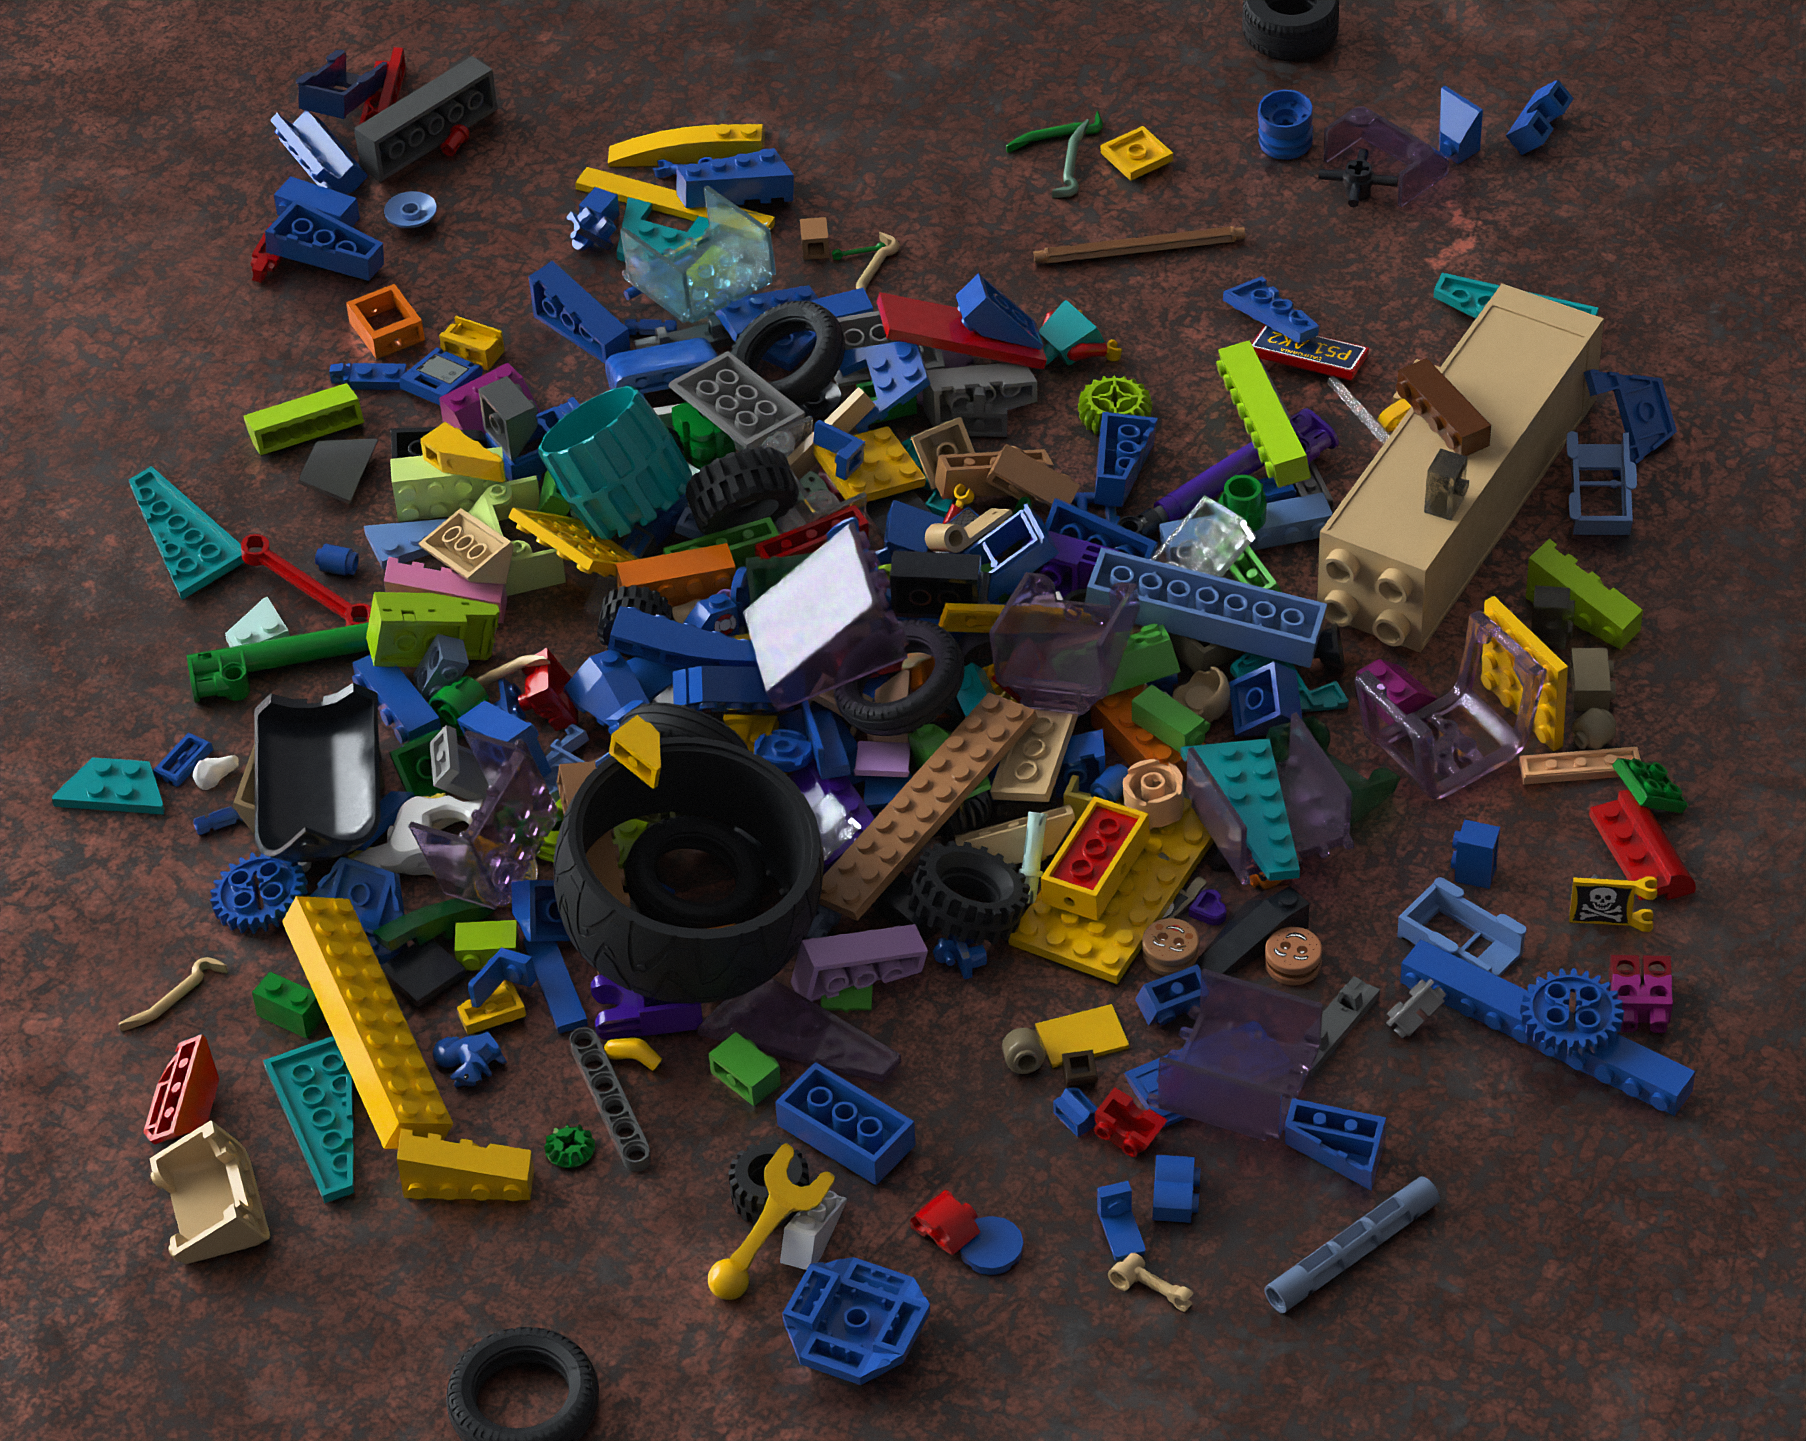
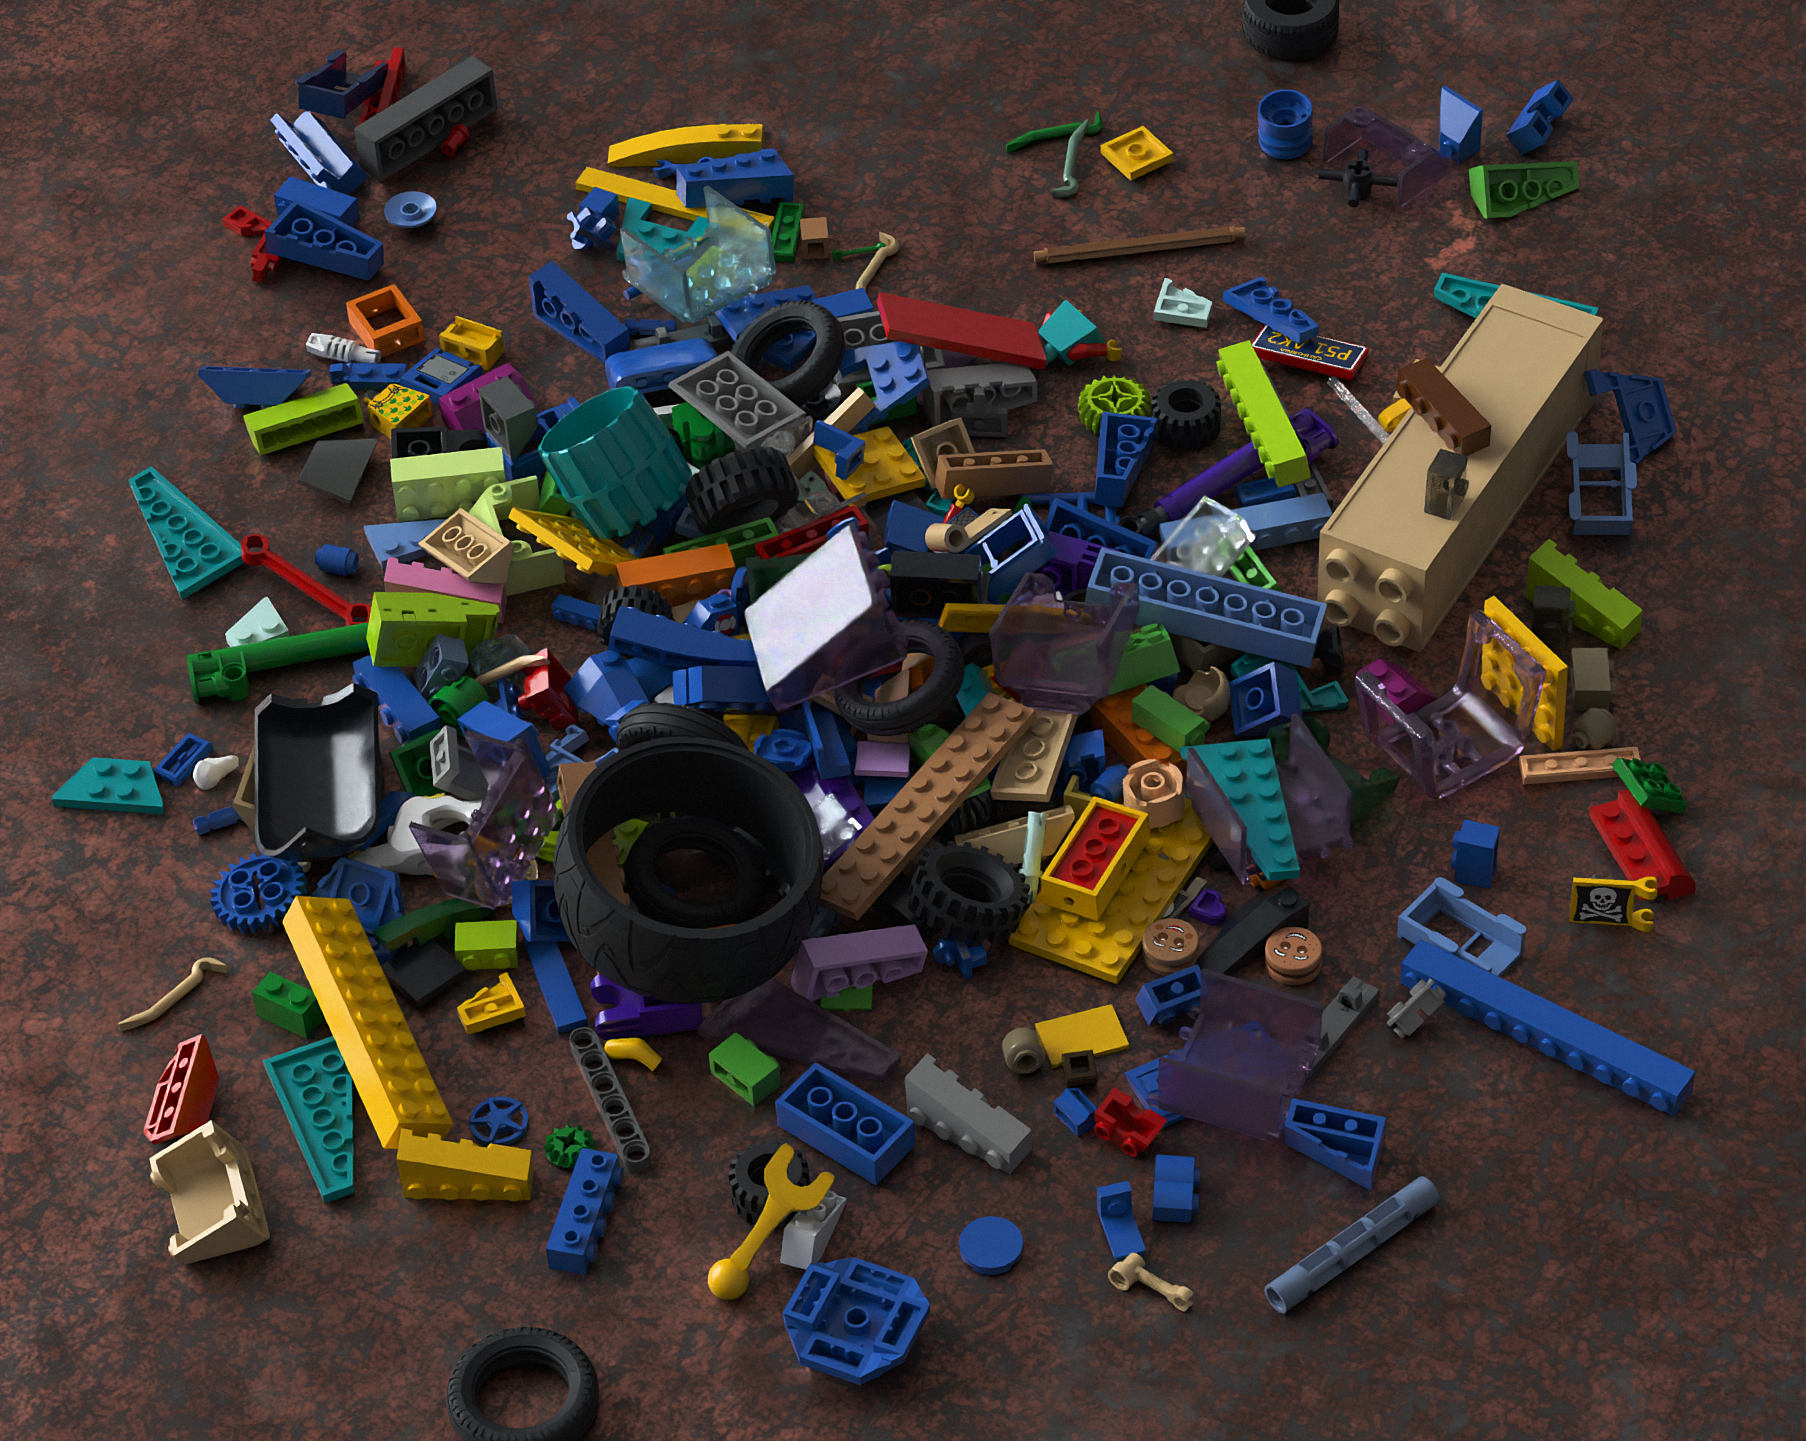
(245, 222): none -> red tile
(253, 385): none -> blue wedge
(341, 349): none -> white hinge
(397, 408): none -> yellow torso
(458, 454): yellow slope -> none
(473, 1052): blue animal -> none
(497, 652): none -> clear light blue piece
(498, 1121): none -> blue wheel
(502, 966): blue bracket -> none
(576, 612): none -> blue piece
(584, 1211): none -> blue brick
(638, 749): yellow slope -> none
(787, 231): none -> green tile
(946, 1222): red cylinder -> none
(965, 1116): none -> light grey wedge
(995, 315): blue slope -> none
(1032, 478): medium nougat brick -> none
(1182, 306): none -> light aqua wing
(1186, 414): none -> black tyre
(1246, 498): green piece -> none
(1513, 188): none -> bright green wedge
(1596, 1013): blue gear -> none
(1644, 1002): magenta hips -> none

